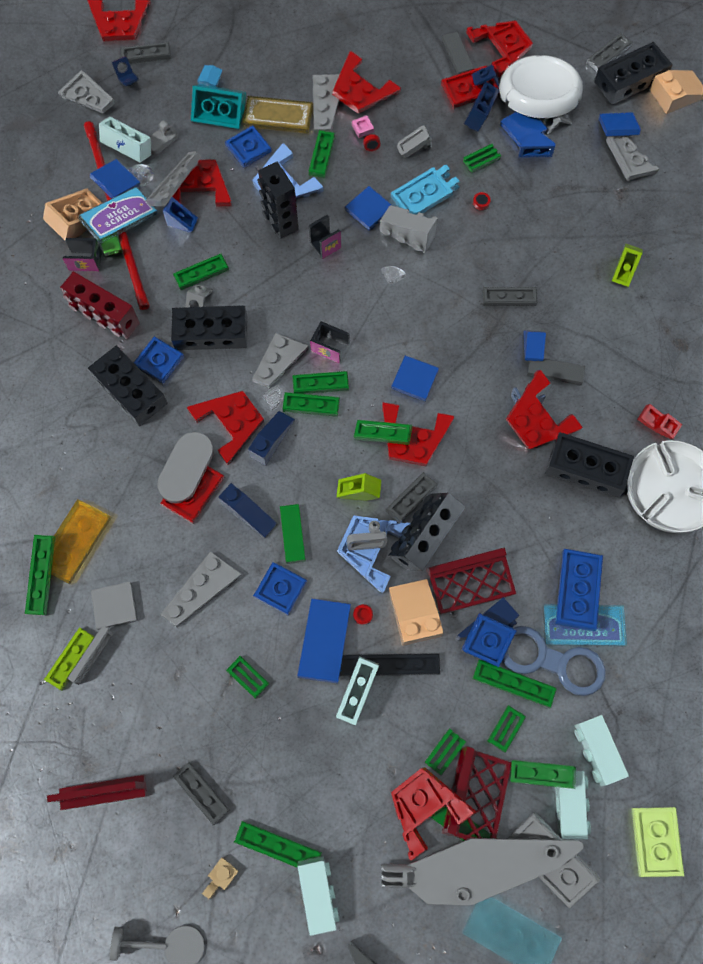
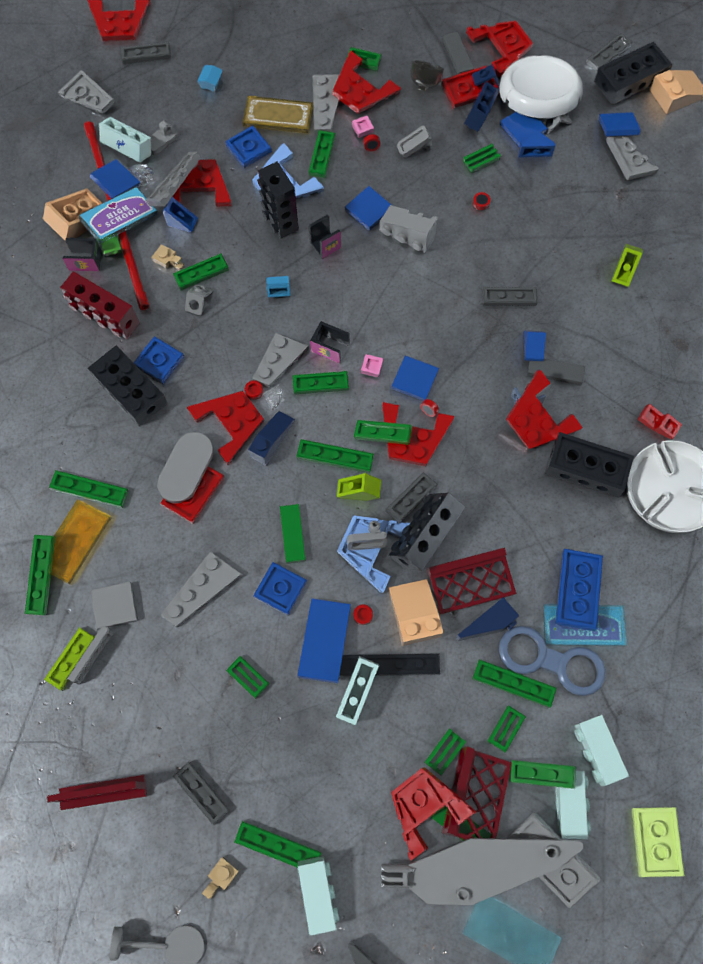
(88, 489): none -> green tile
(128, 77): dark blue bracket -> none
(165, 257): none -> tan plate
(209, 327): black brick -> none
(218, 106): teal slope -> none
(246, 510): dark blue slope -> none
(253, 390): none -> red tile
(278, 286): none -> dark azure piece
(311, 404): green tile -> none
(335, 456): none -> green tile
(365, 55): none -> green tile
(372, 365): none -> bright pink plate
(392, 274): clear tile -> none
(425, 74): none -> clear smoke cylinder
(425, 190): medium azure tile -> none
(429, 407): none -> red tile
(489, 639): blue tile -> none

